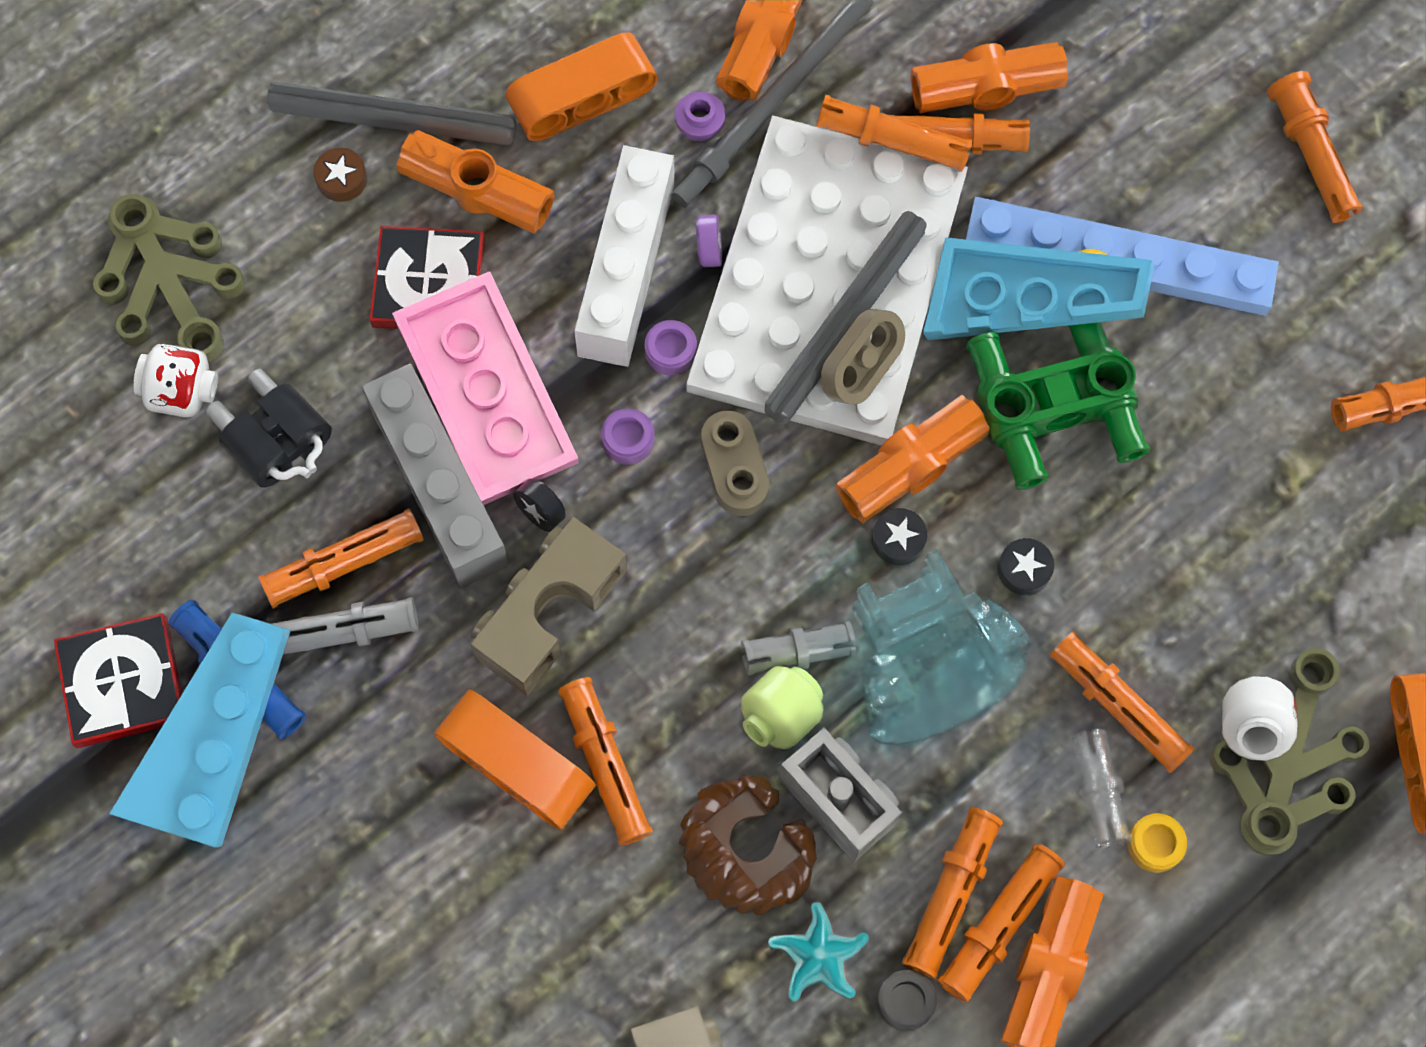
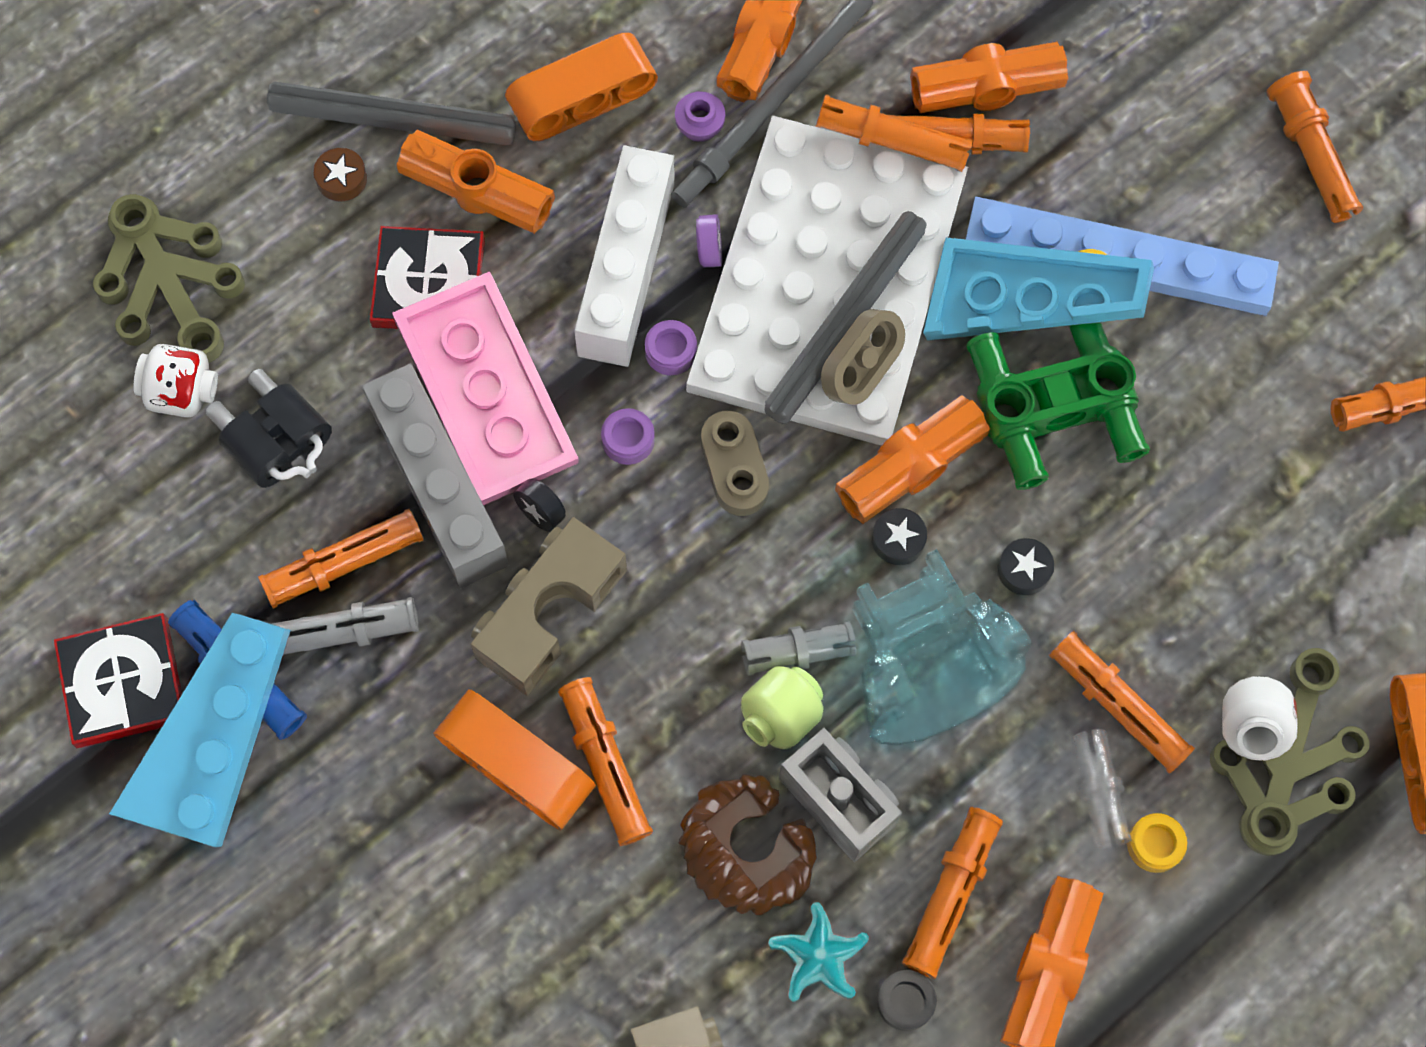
(989, 939): orange pin -> none

